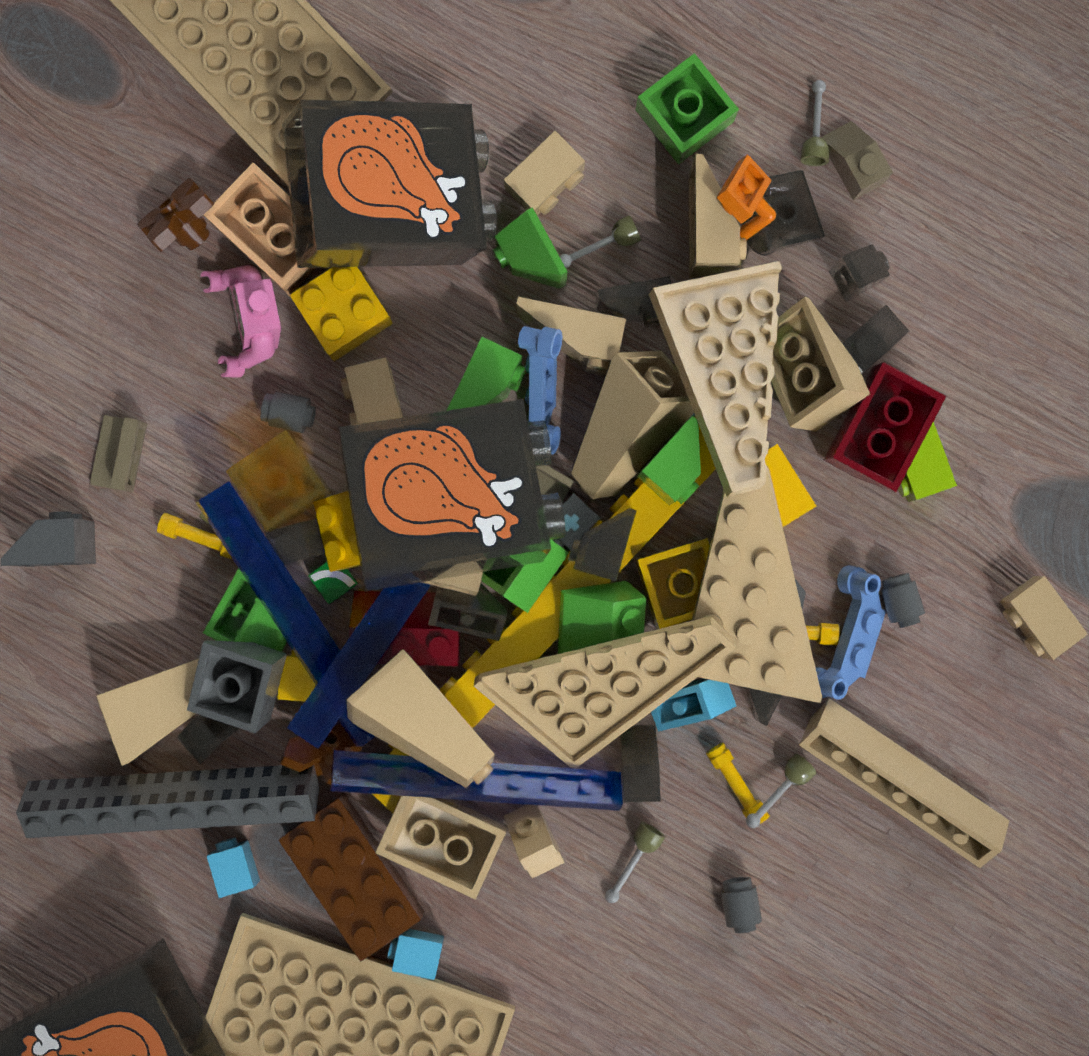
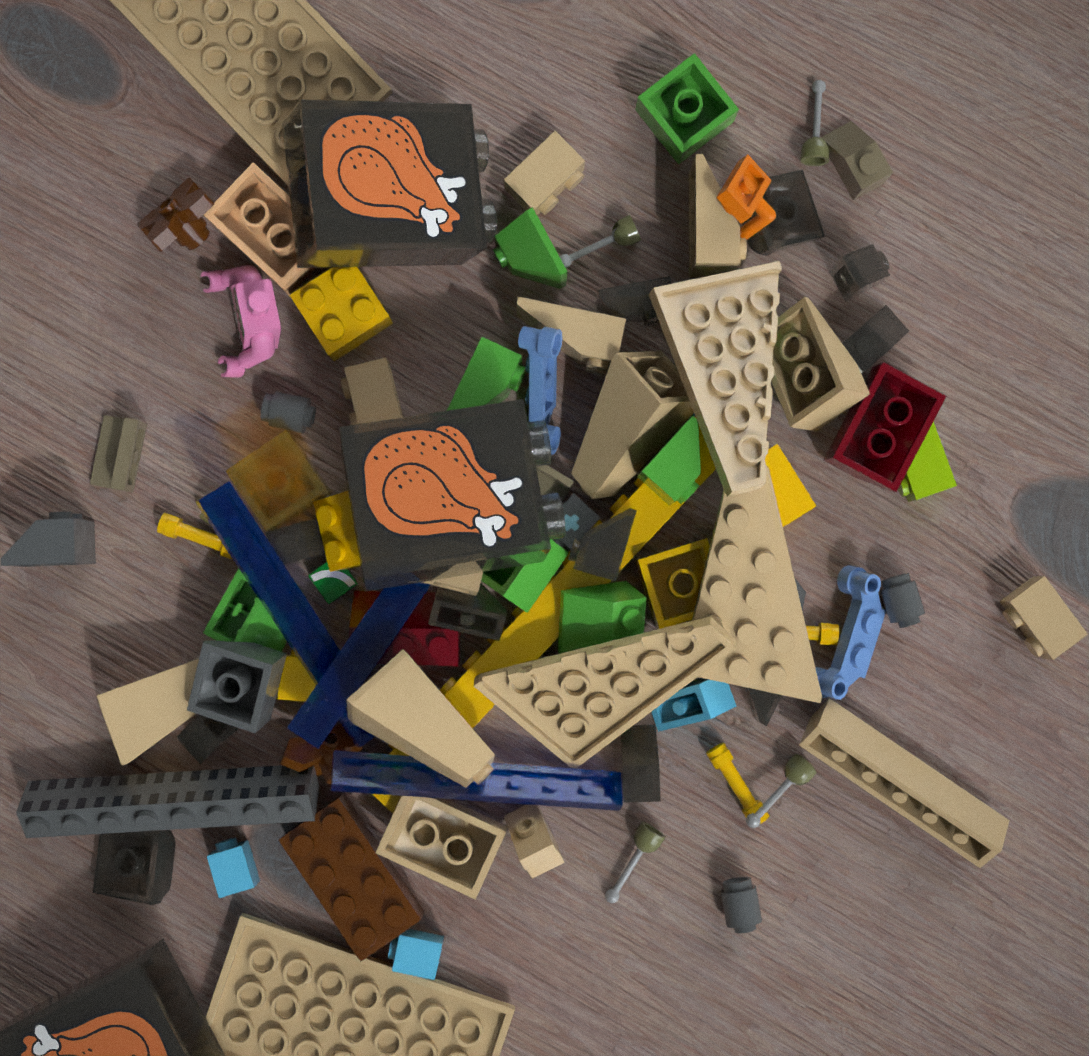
(135, 865): none -> clear smoke slope

